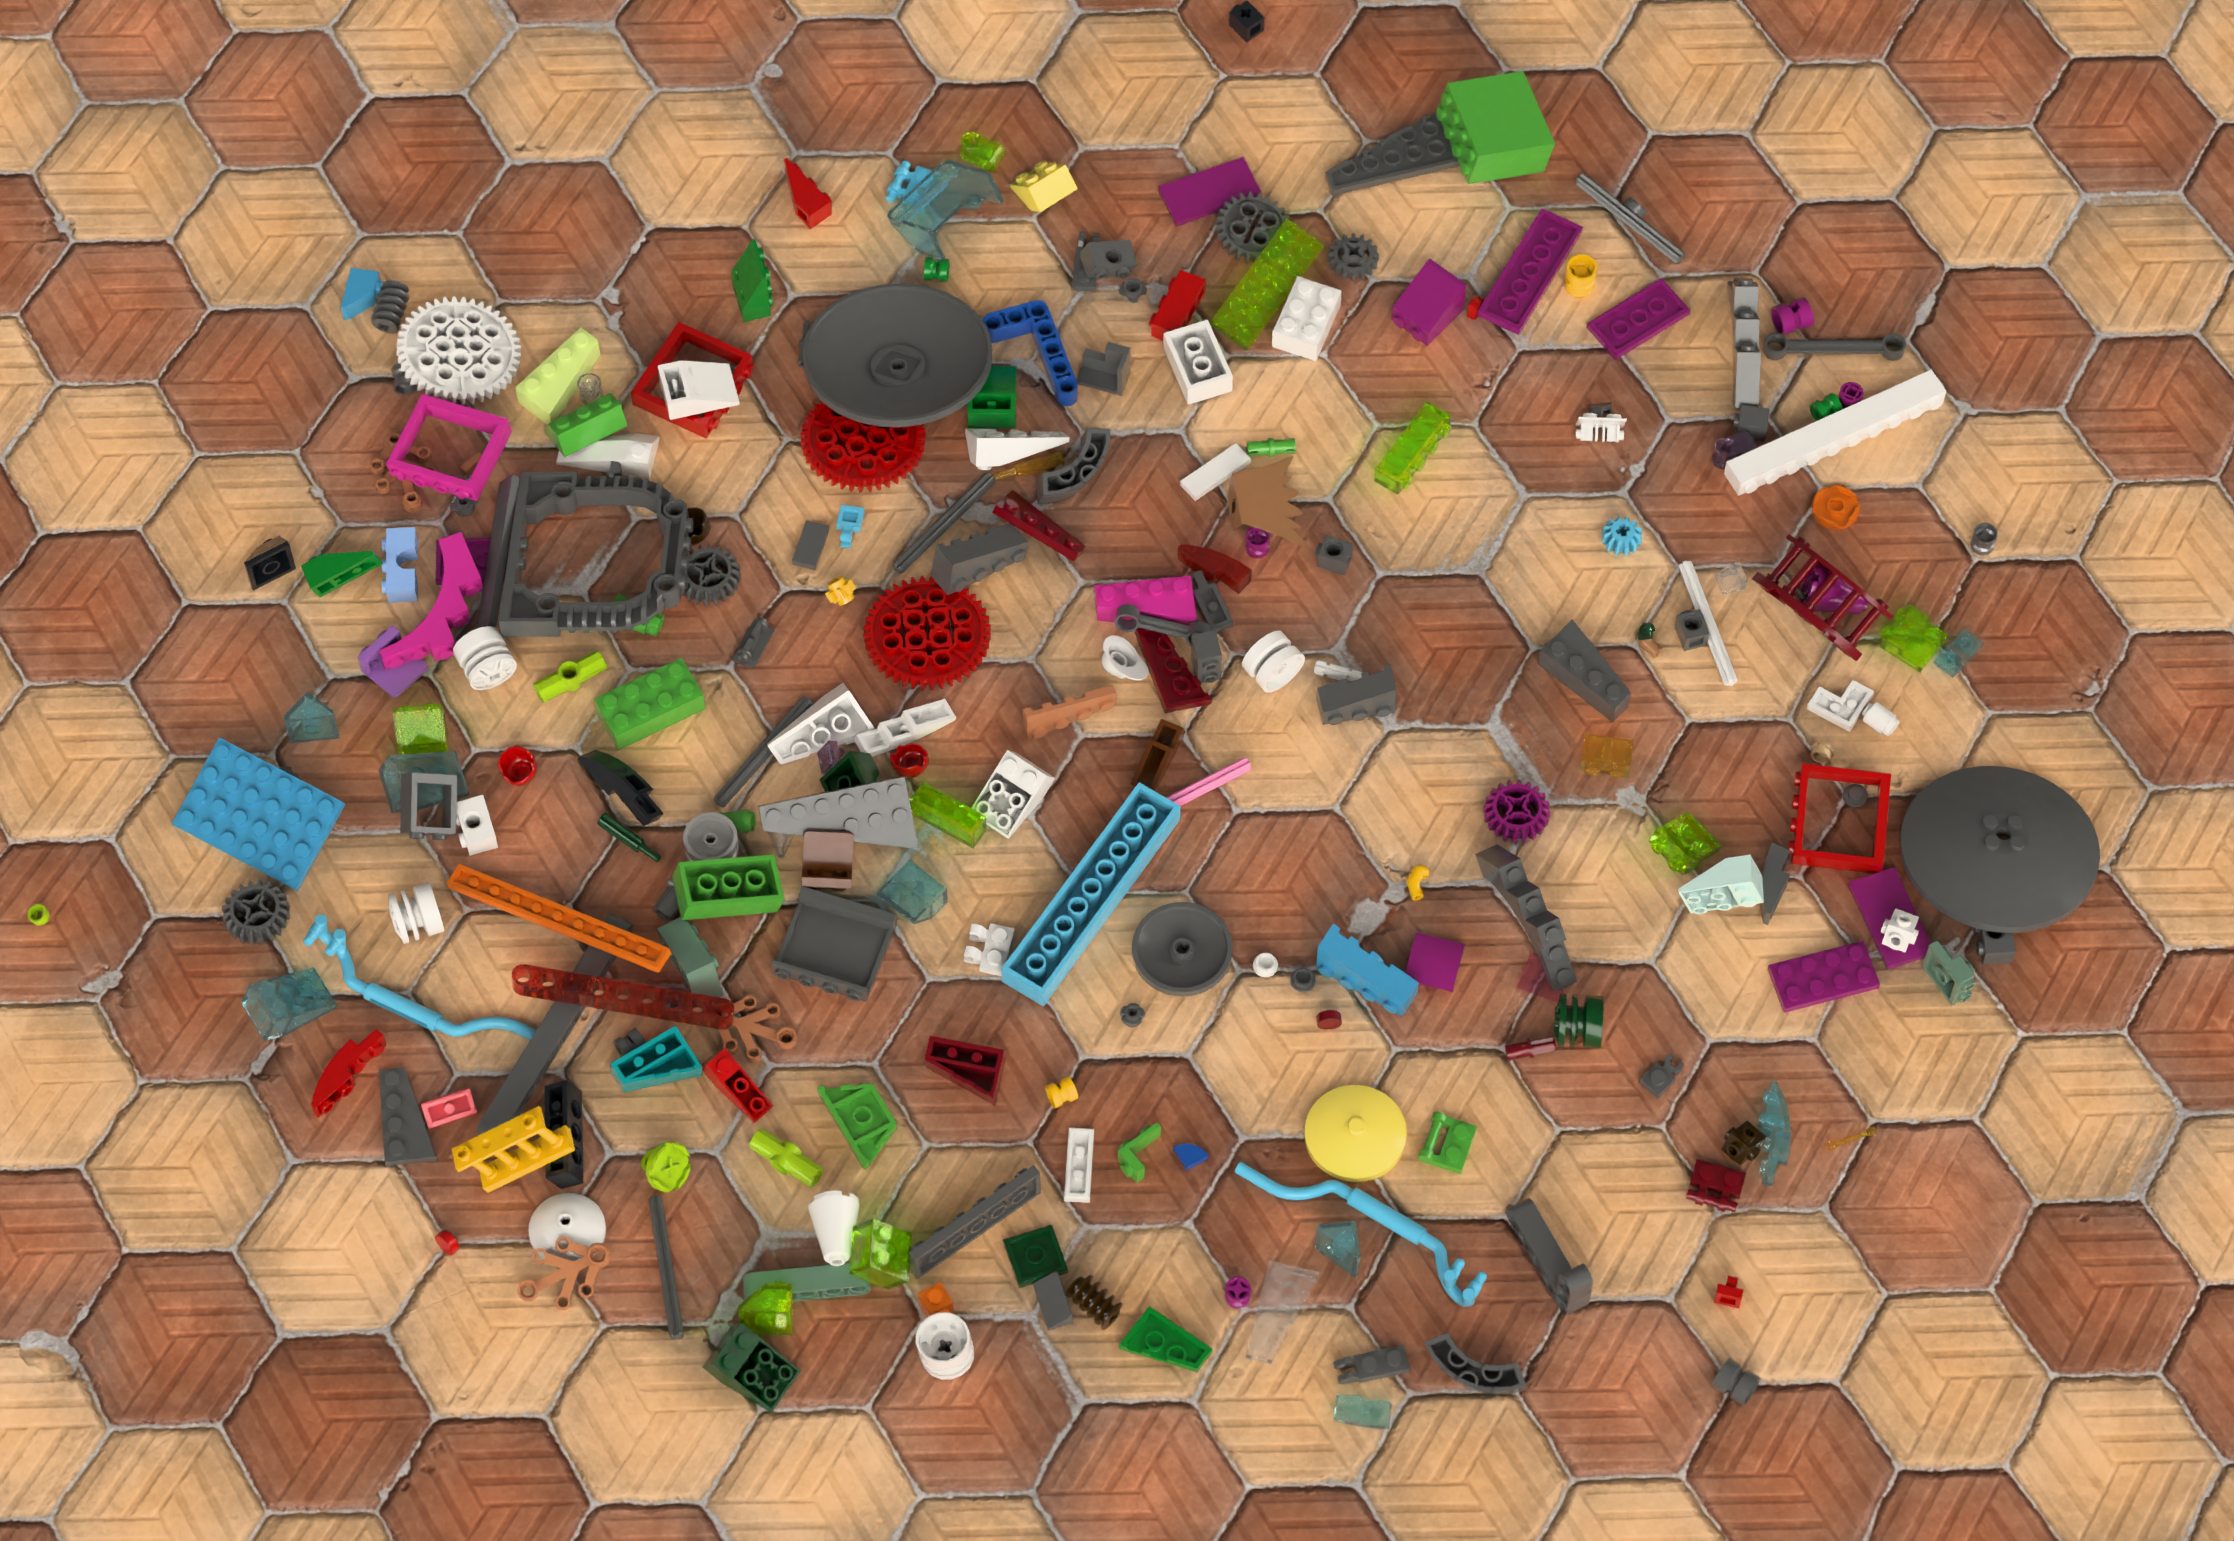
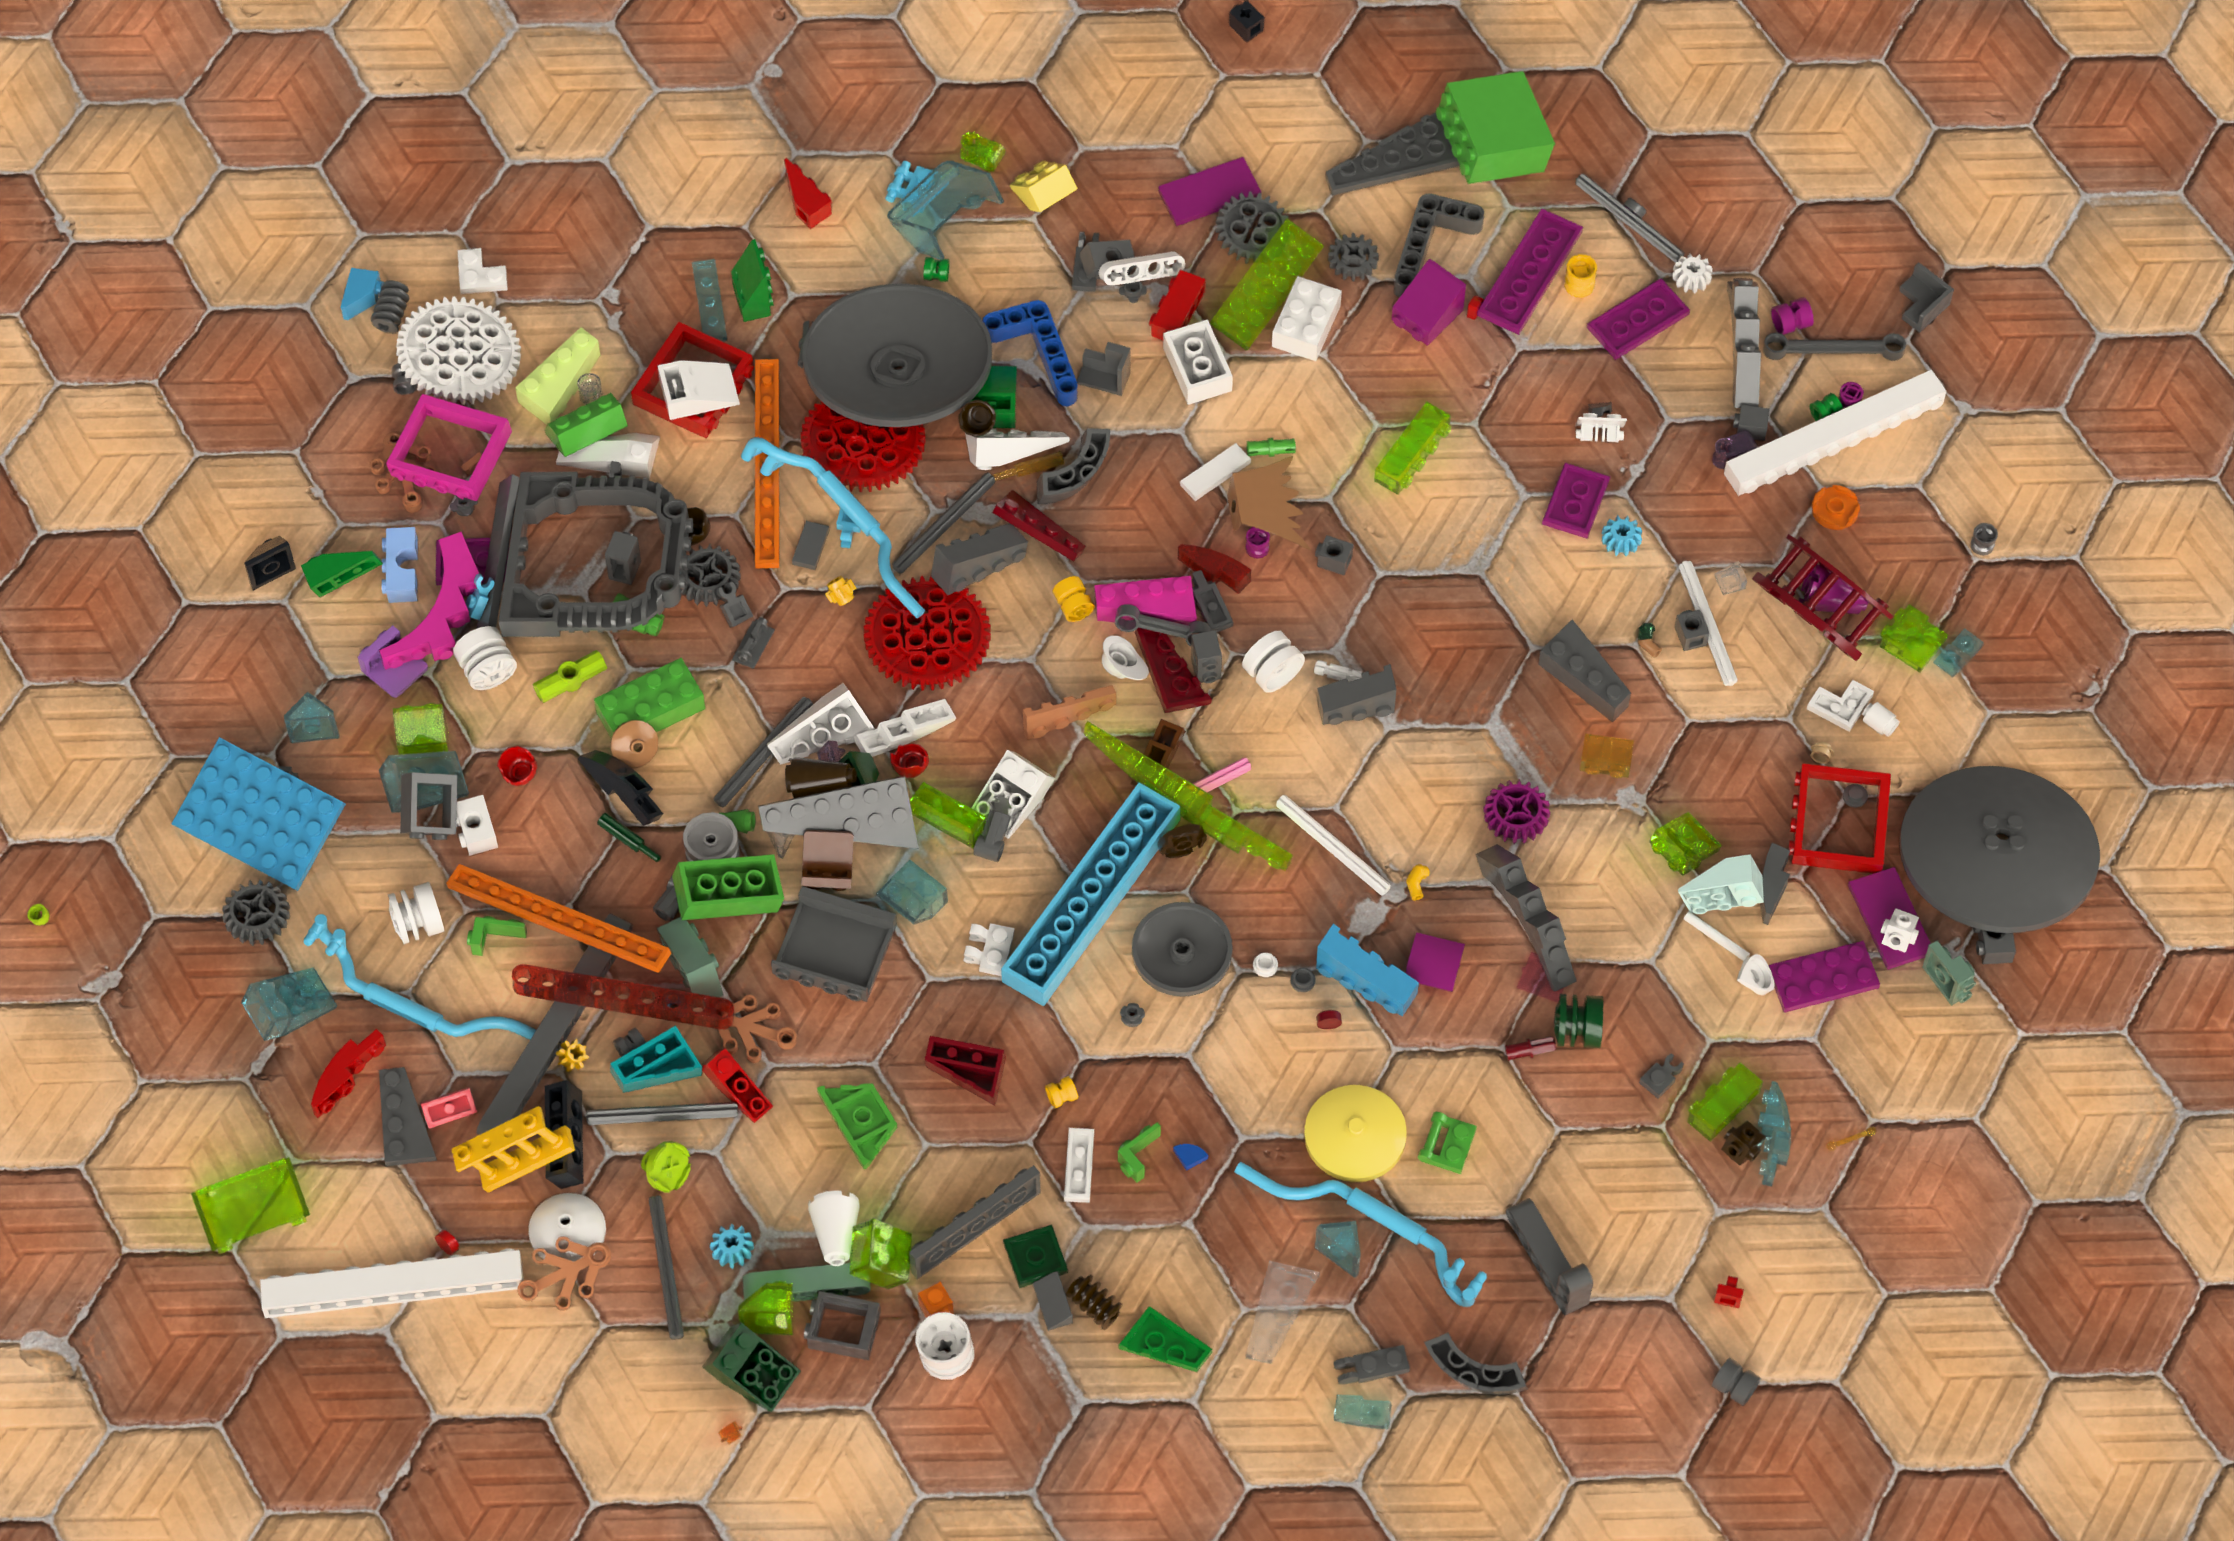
(250, 1204): none -> clear neon green windscreen
(391, 1283): none -> white brick
(475, 277): none -> white plate
(478, 600): none -> medium azure plate
(490, 925): none -> bright green bracket
(577, 1052): none -> yellow gear
(623, 557): none -> dark grey brick
(627, 736): none -> medium nougat dish
(662, 1113): none -> axle
(709, 299): none -> clear light blue tile
(730, 1433): none -> clear orange plate
(734, 1253): none -> medium azure gear
(735, 608): none -> dark grey plate
(767, 487): none -> orange plate
(786, 1157): lime piece -> none
(817, 776): none -> dark brown cone
(845, 500): none -> medium azure piece
(849, 1305): none -> flat silver window
(977, 418): none -> dark brown hair
(990, 842): none -> dark grey piece
(1072, 598): none -> yellow wheel
(1142, 264): none -> white beam
(1181, 840): none -> dark brown tile
(1194, 802): none -> clear neon green slope
(1238, 1286): magenta wheel -> none
(1333, 845): none -> white axle
(1438, 216): none -> dark grey beam
(1576, 500): none -> magenta tile
(1692, 273): none -> white gear
(1716, 936): none -> white bar
(1716, 1179): dark red plate -> none
(1724, 1101): none -> clear neon green brick
(1756, 975): none -> white piece
(1929, 296): none -> dark grey panel

